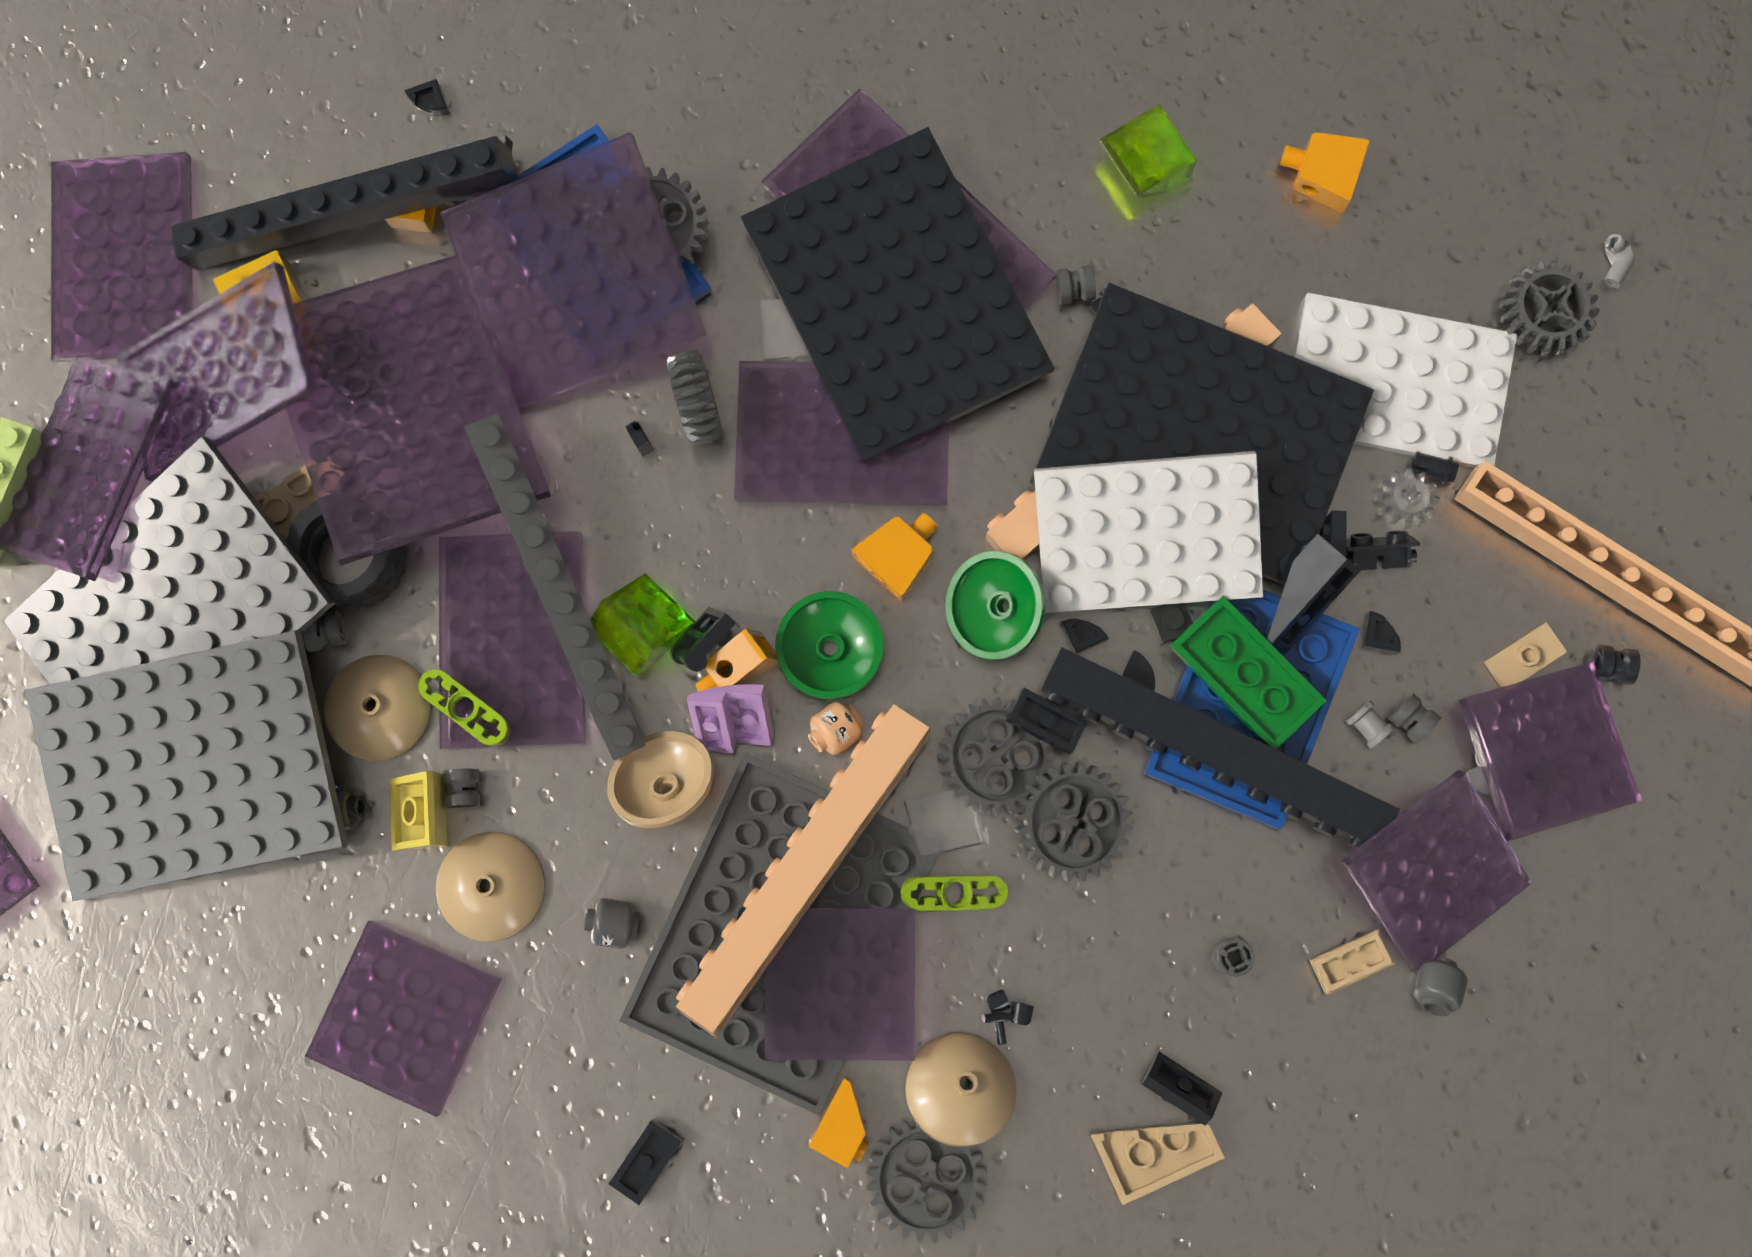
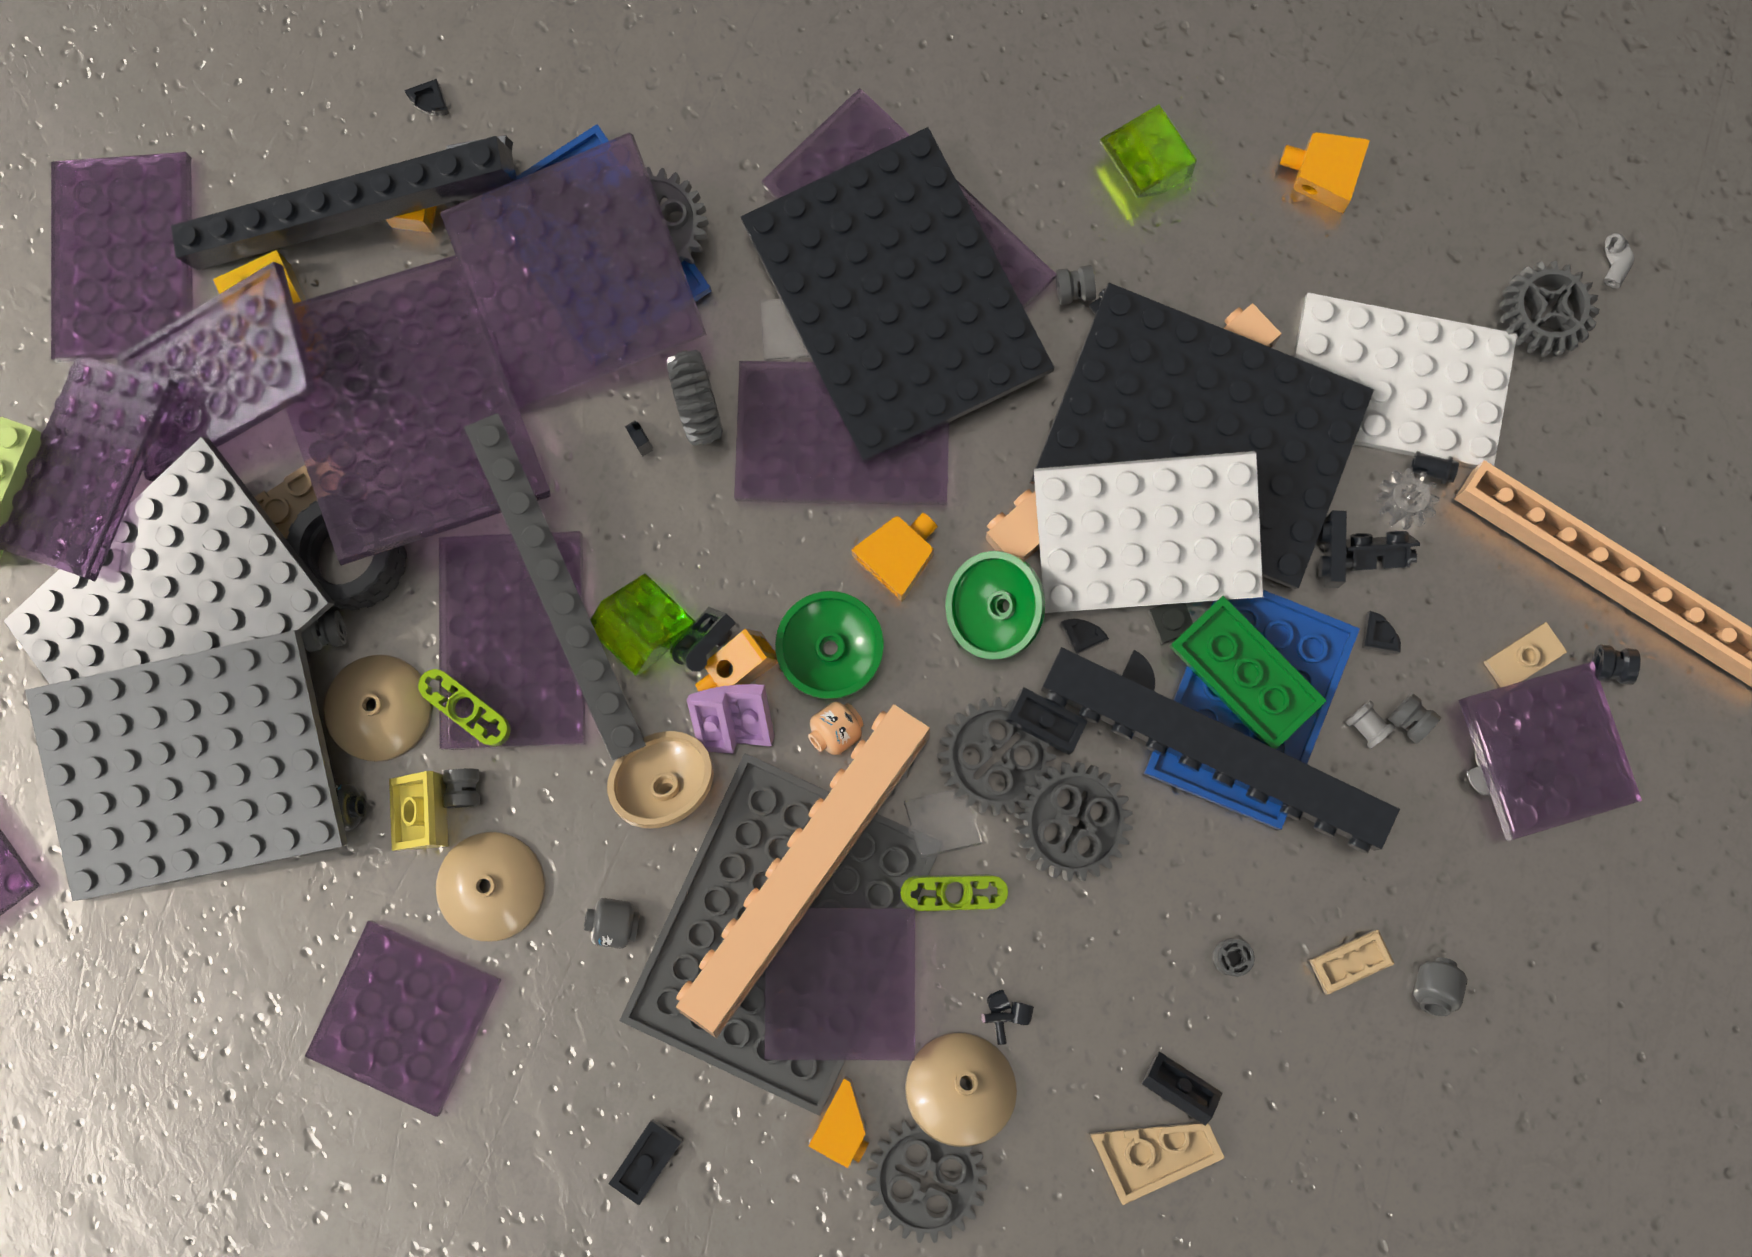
(1311, 586): slope -> none
(1437, 871): clear purple plate -> none

